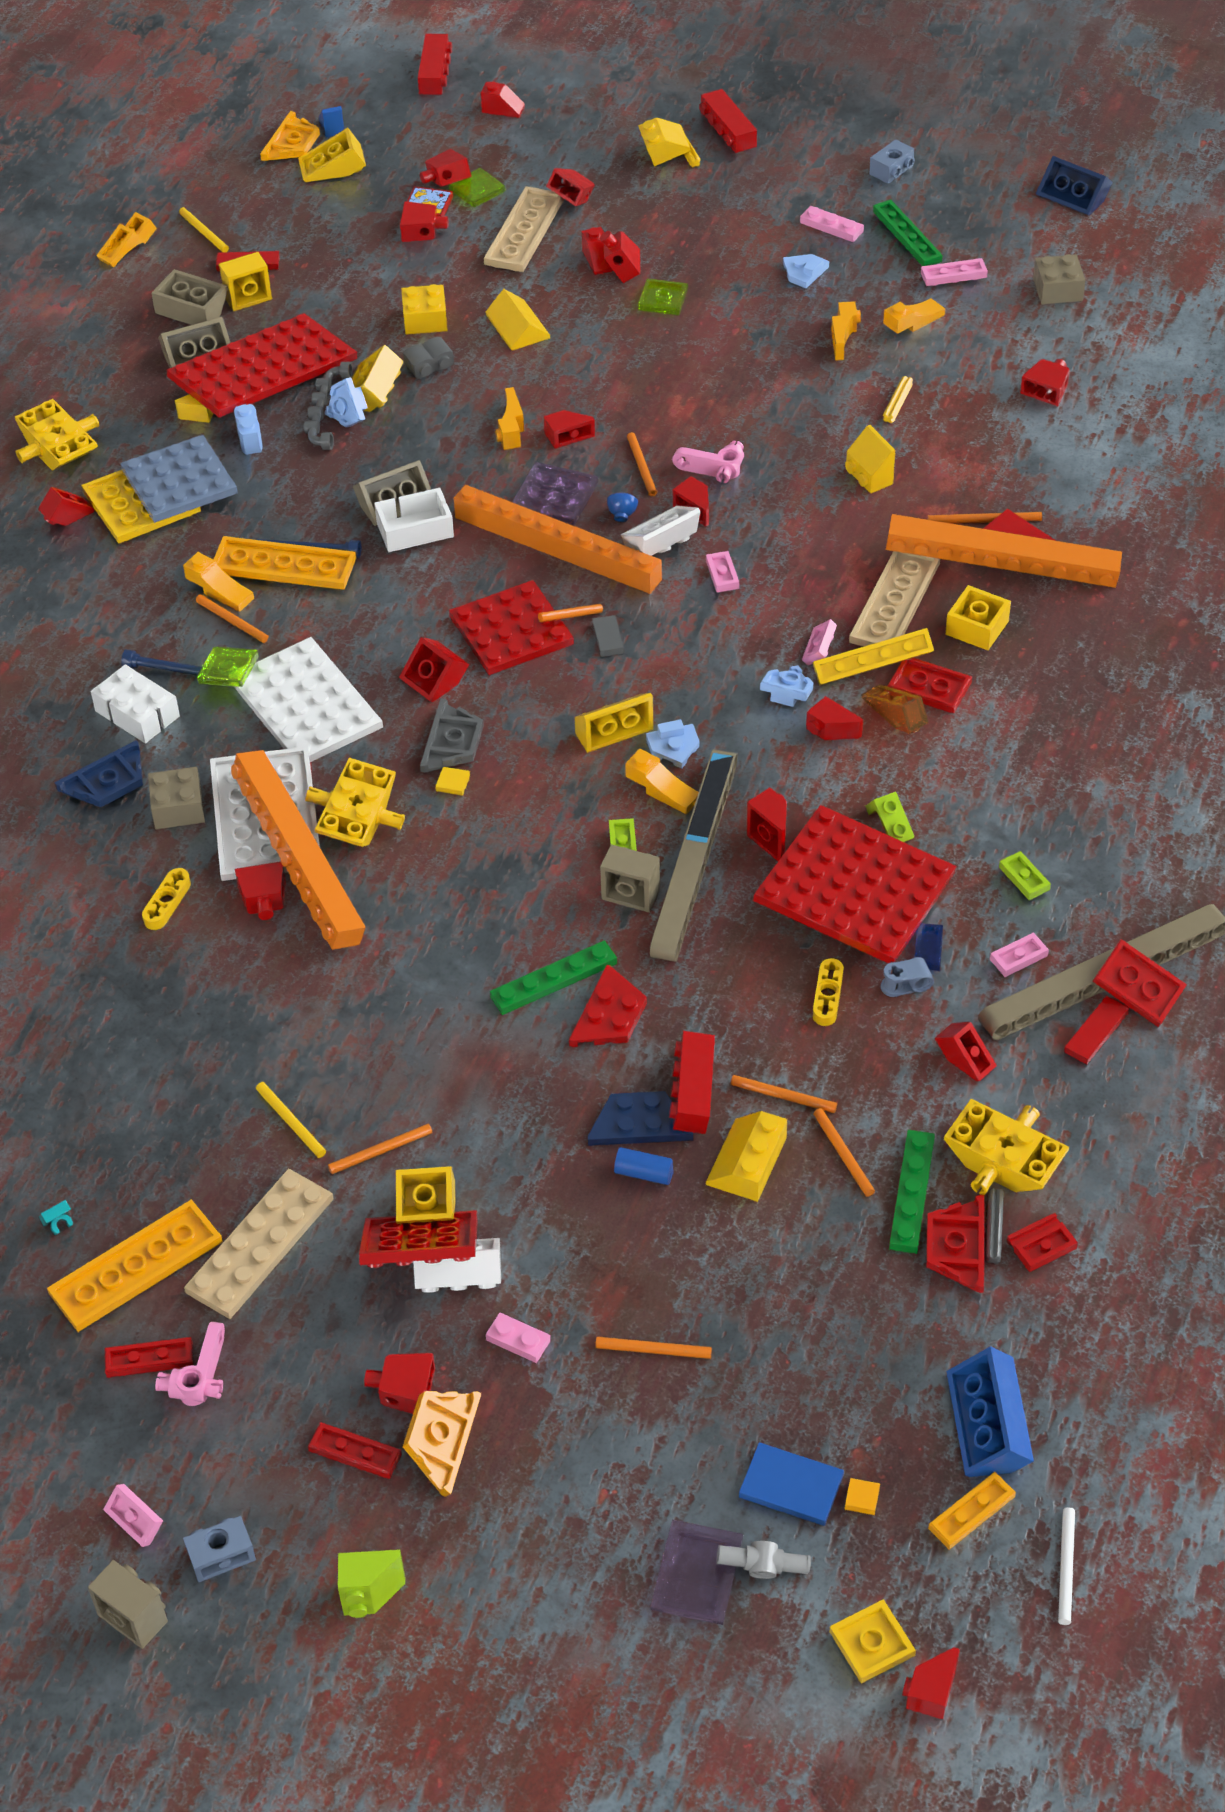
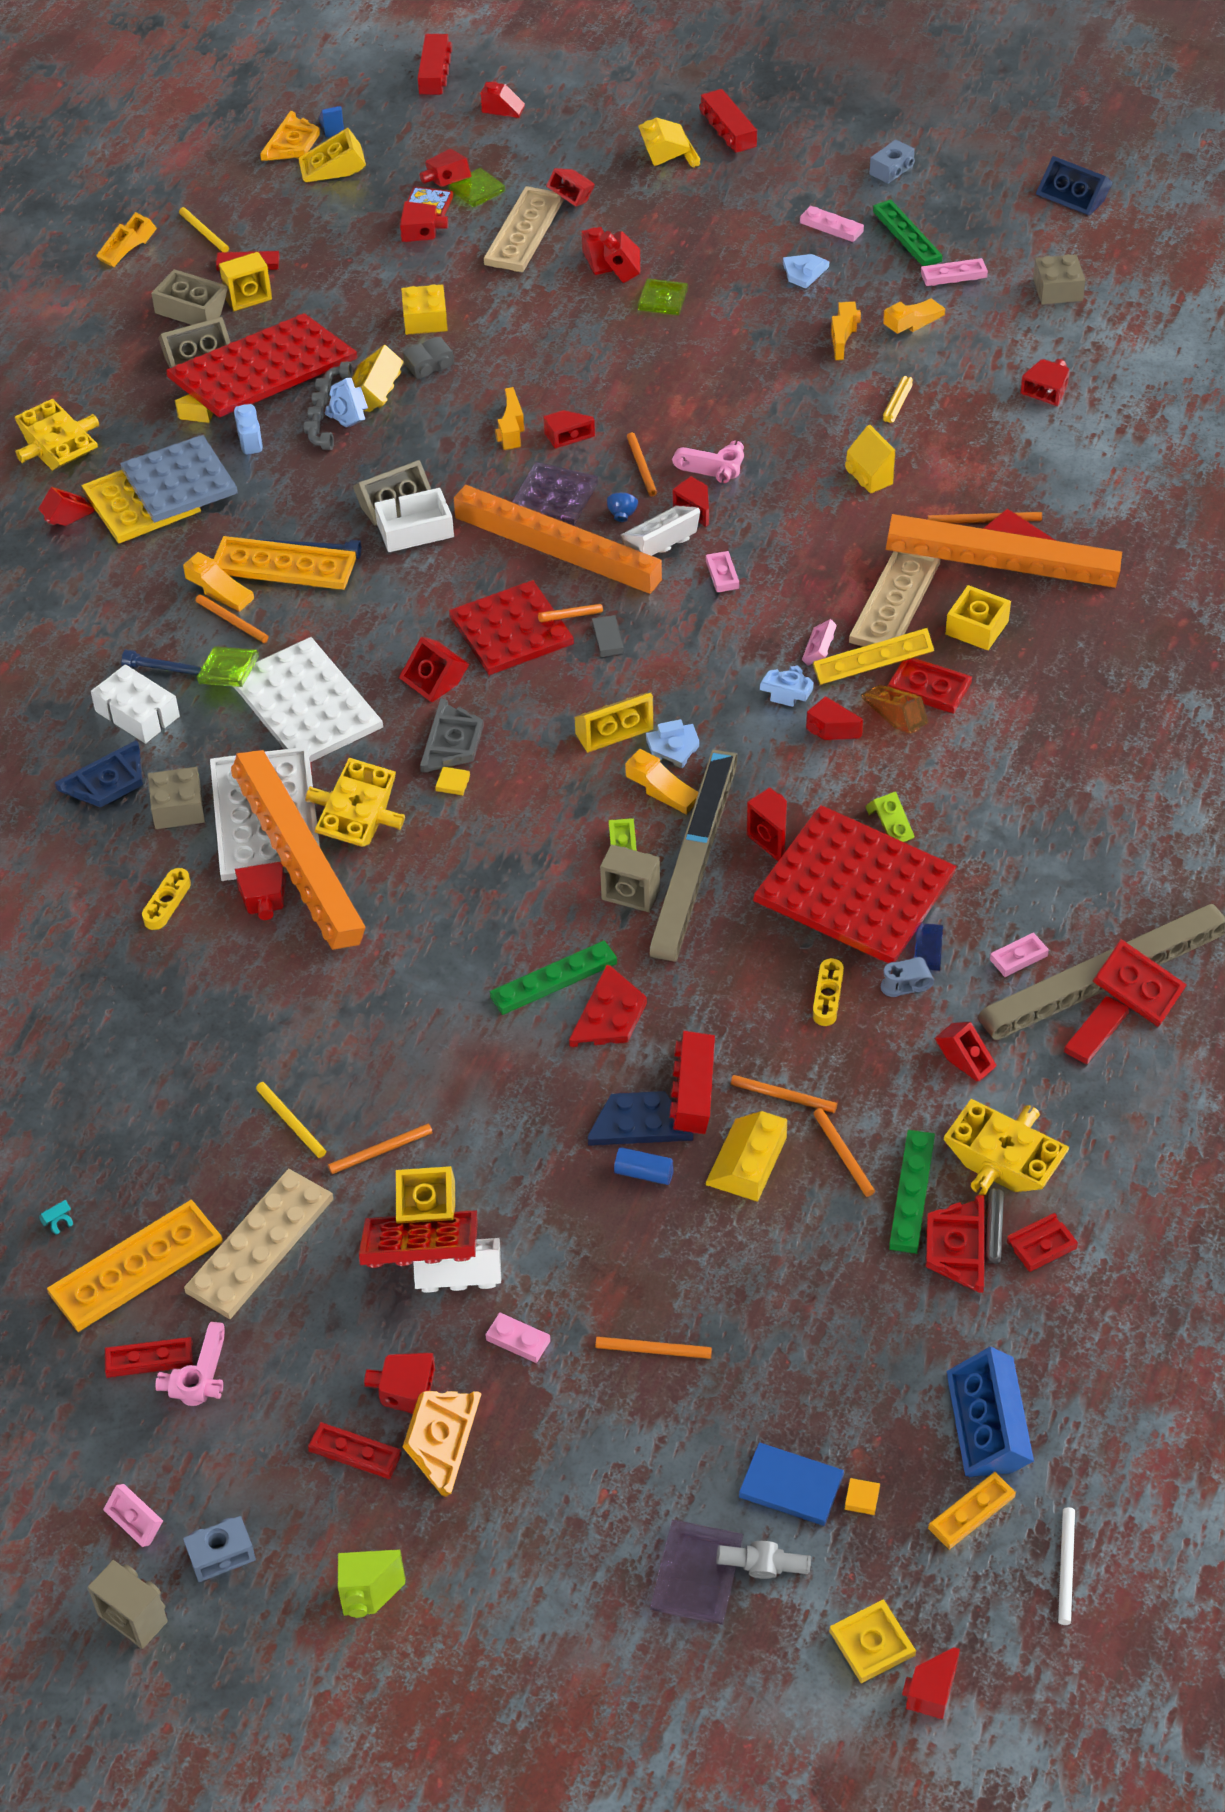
(515, 321): yellow slope -> none
(1024, 875): lime plate -> none

